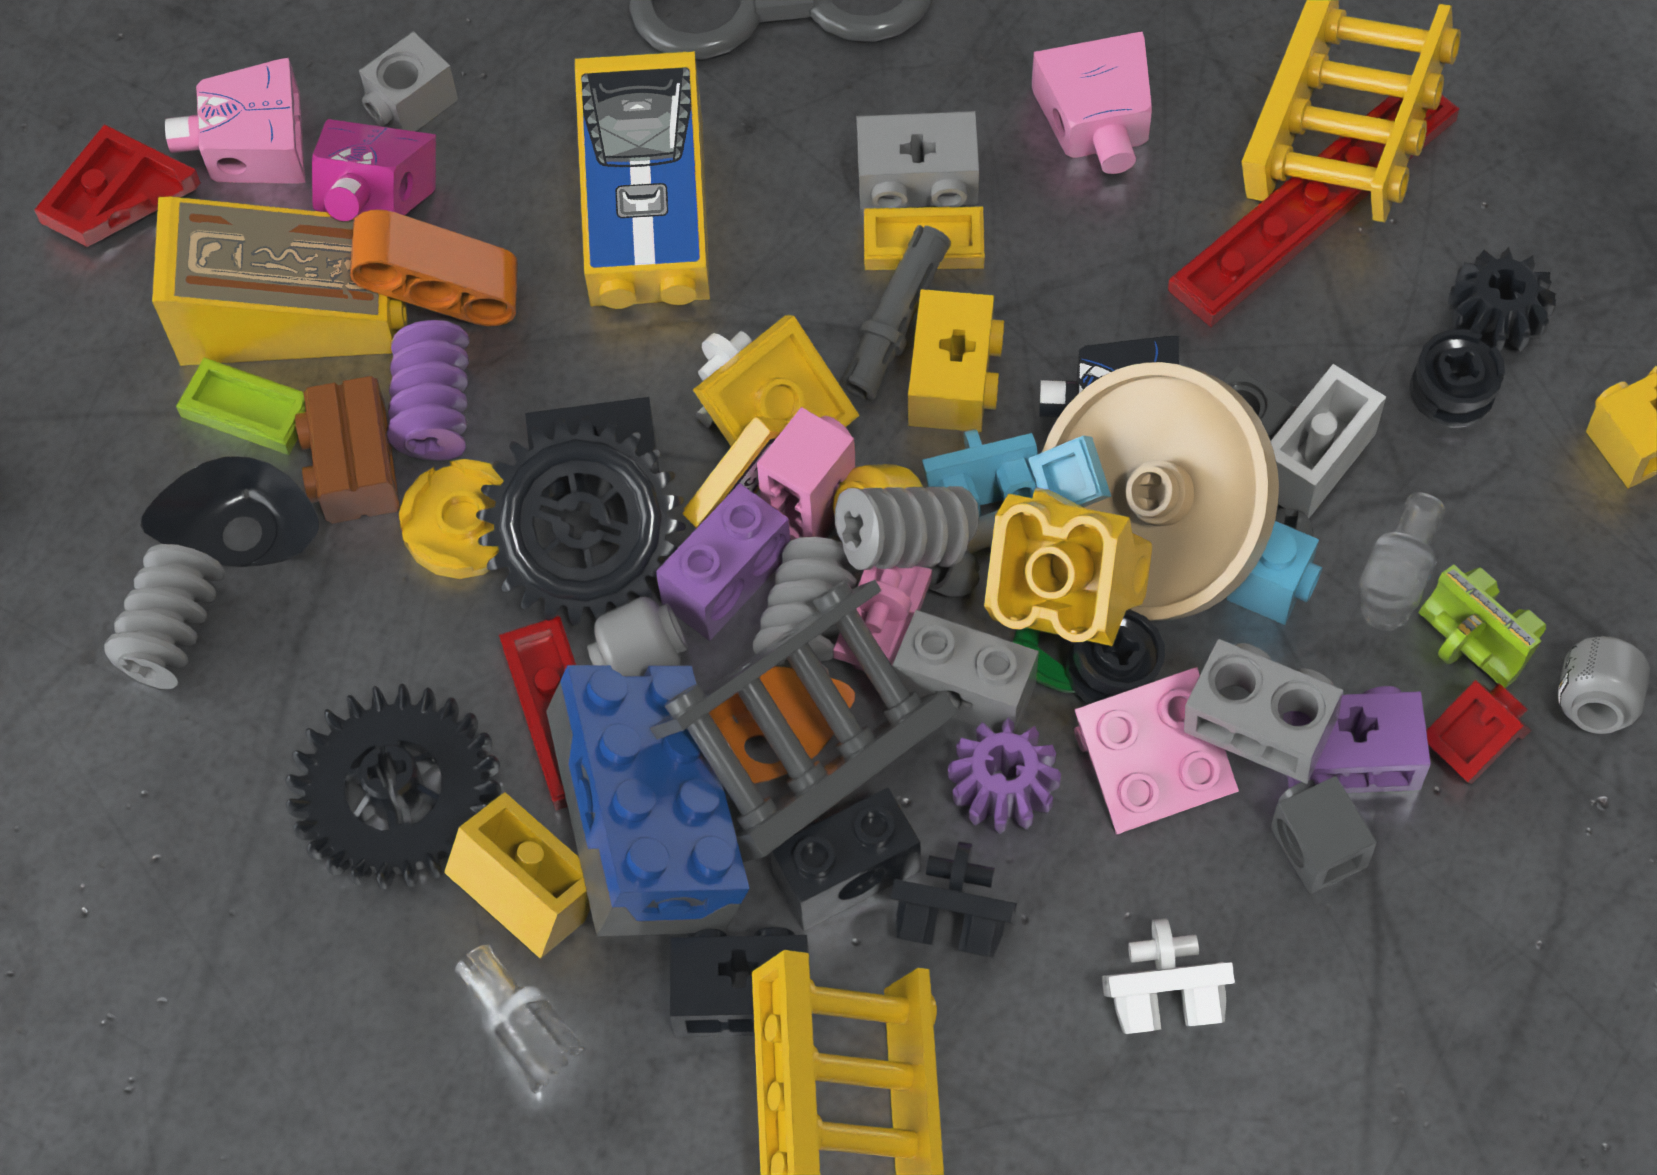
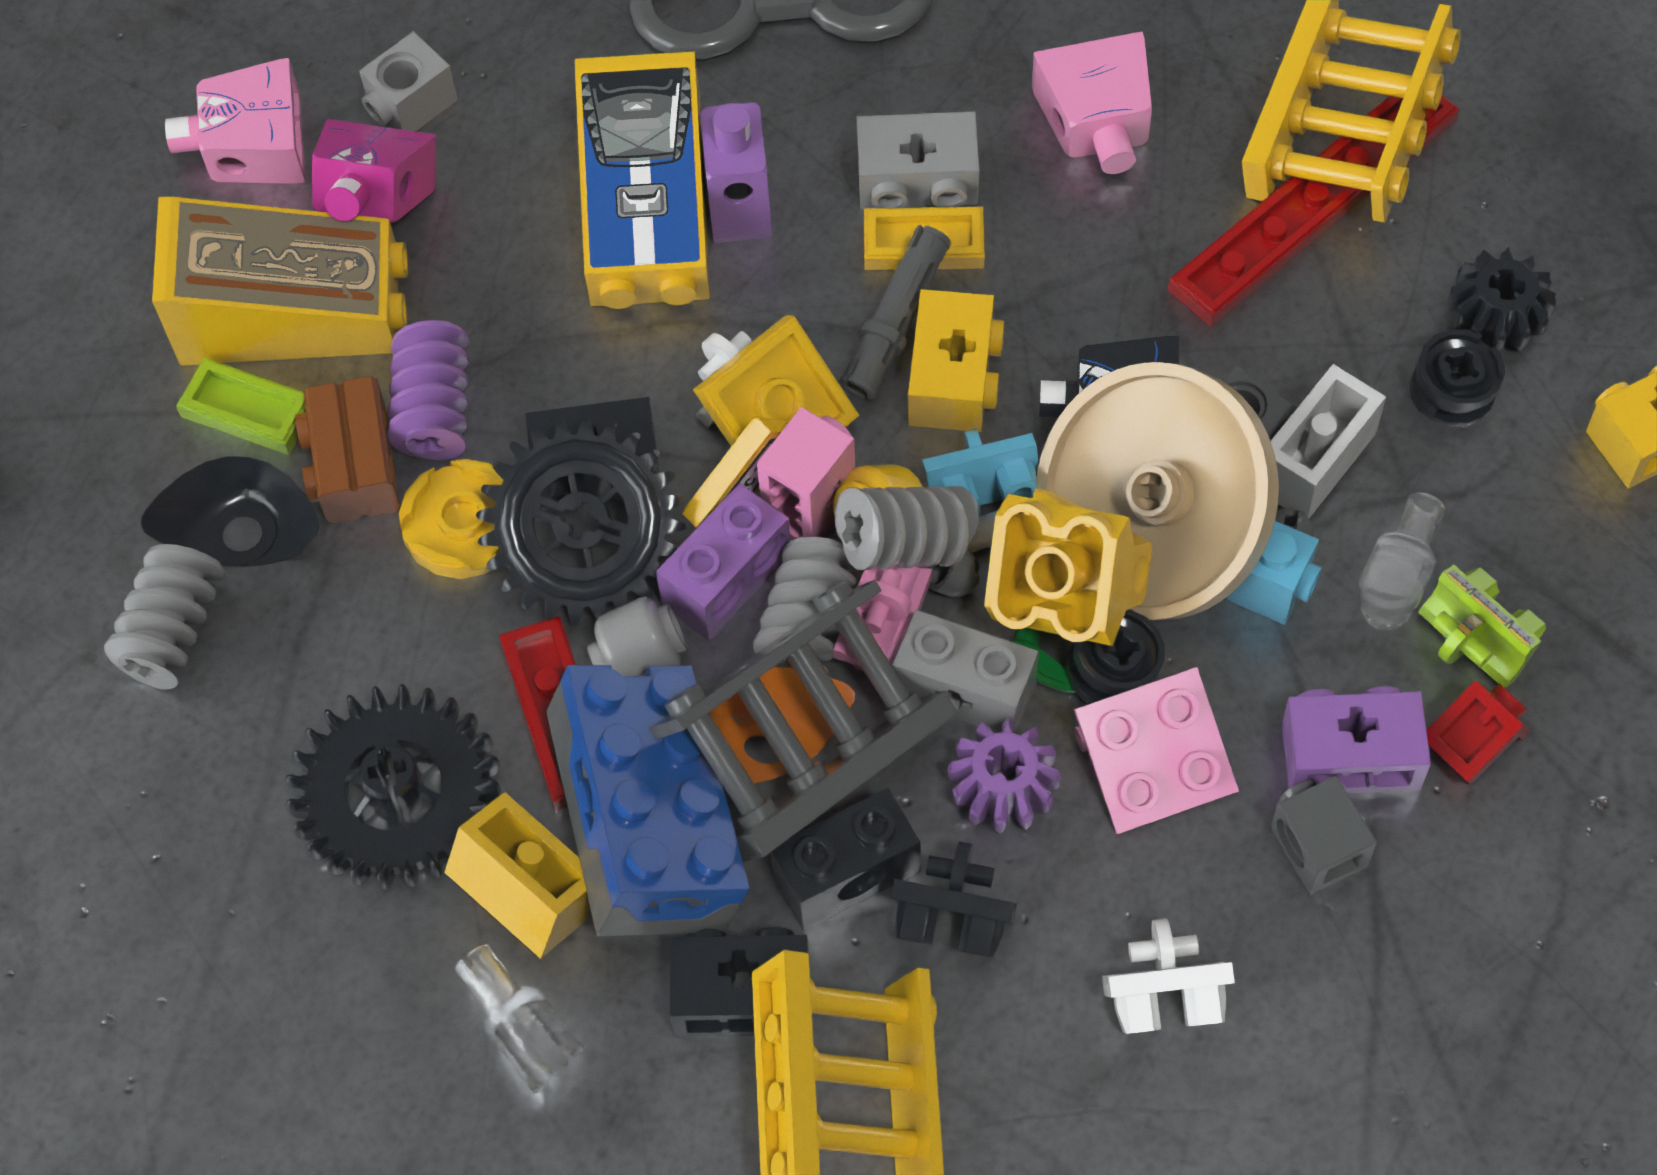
(112, 187): red wing -> none
(433, 268): orange beam -> none
(736, 155): none -> medium lavender torso
(1072, 471): medium azure tile -> none
(1254, 723): light grey brick -> none
(1603, 684): light grey head -> none

